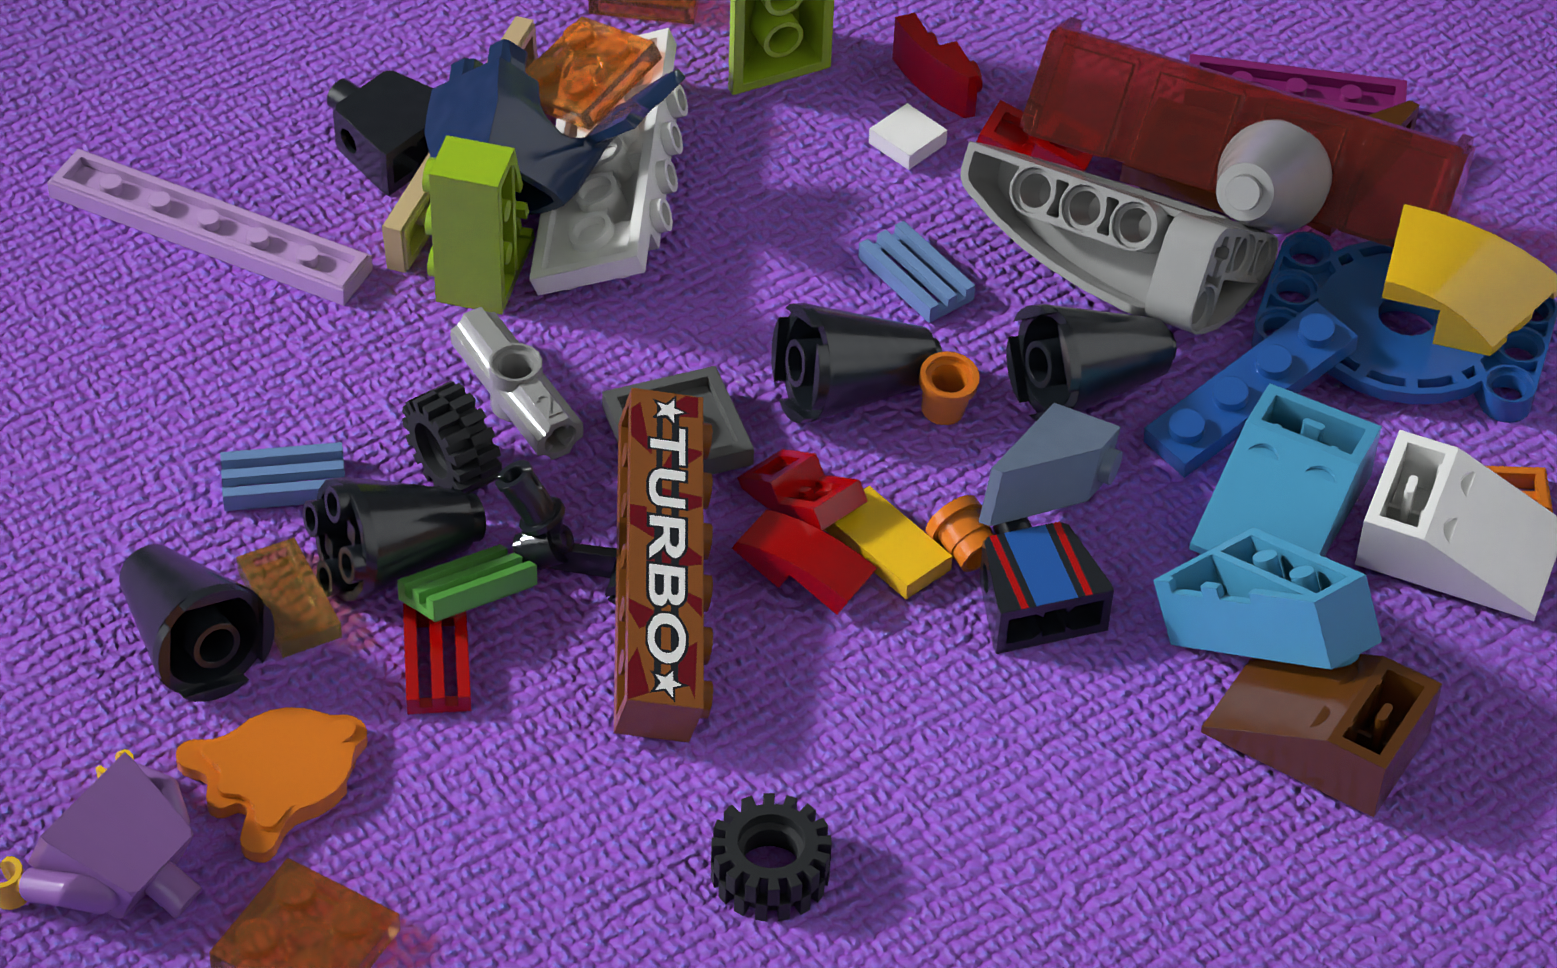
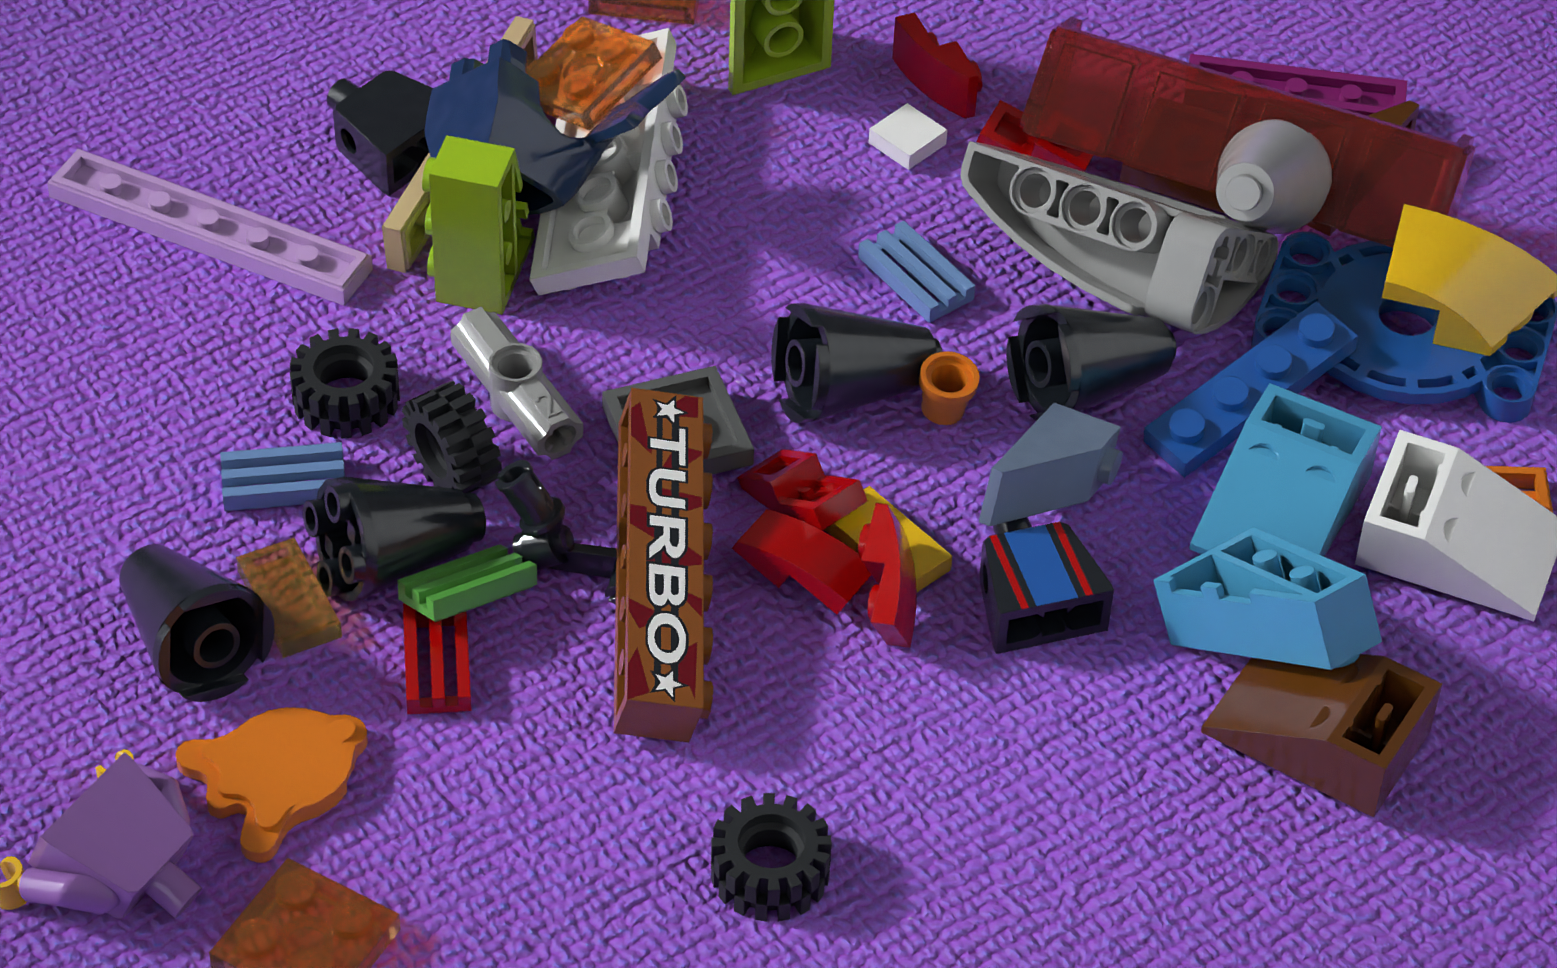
(347, 406): none -> black tyre
(889, 560): none -> red slope
(959, 531): orange piece -> none

